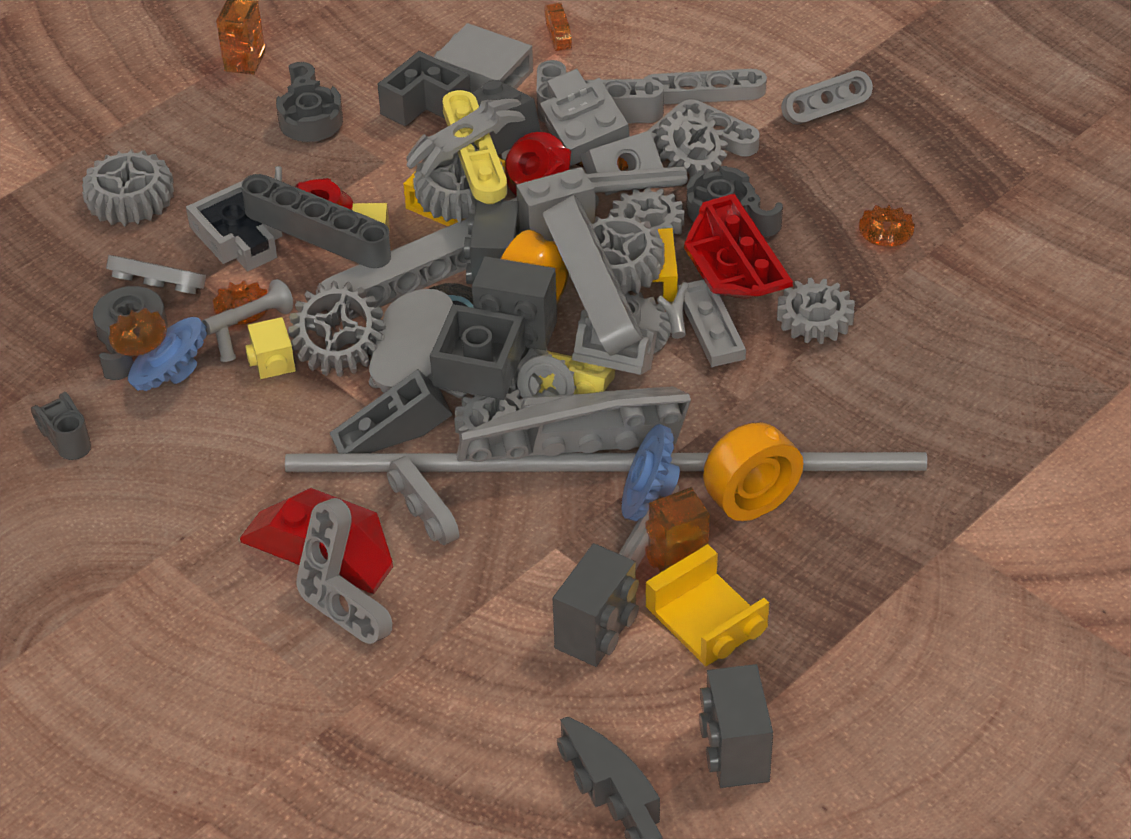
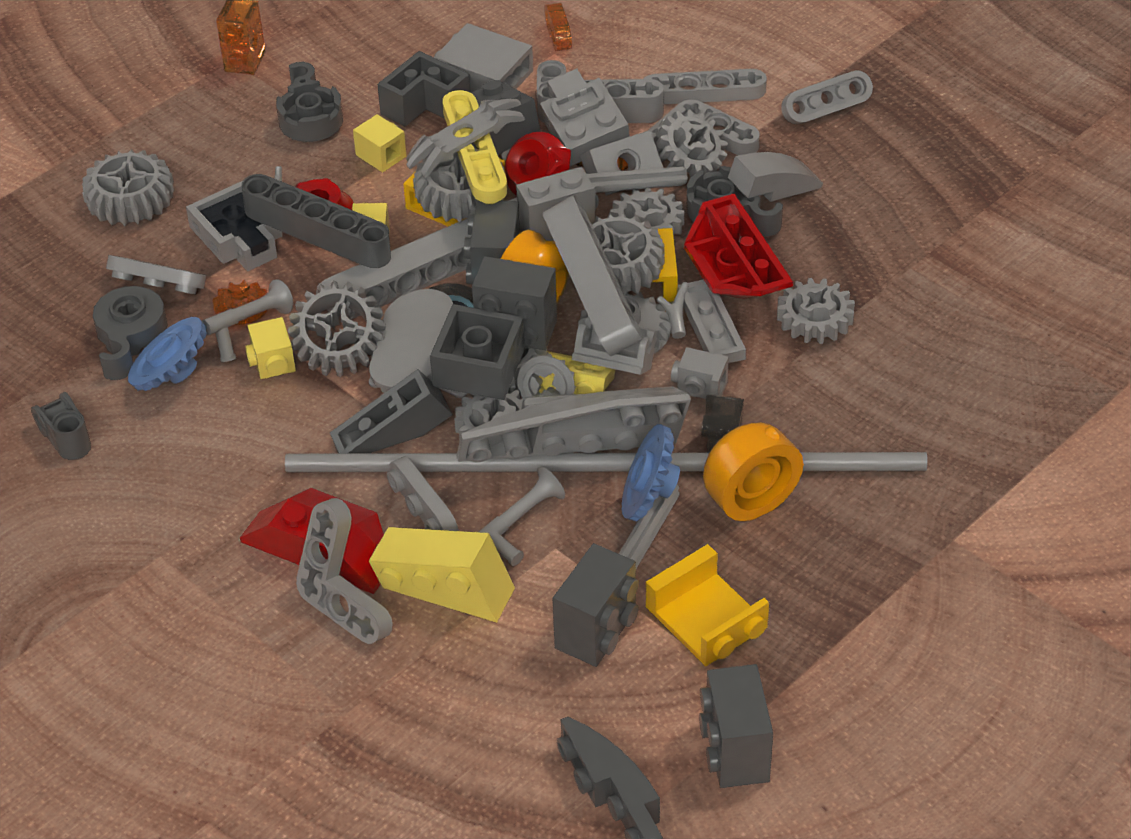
(151, 333): clear orange gear -> none
(379, 143): none -> light yellow brick
(444, 569): none -> light yellow wedge
(546, 487): none -> light grey piece
(676, 528): clear orange brick -> none
(701, 373): none -> light grey brick
(721, 417): none -> clear smoke brick
(772, 175): none -> light grey slope
(898, 232): clear orange gear -> none

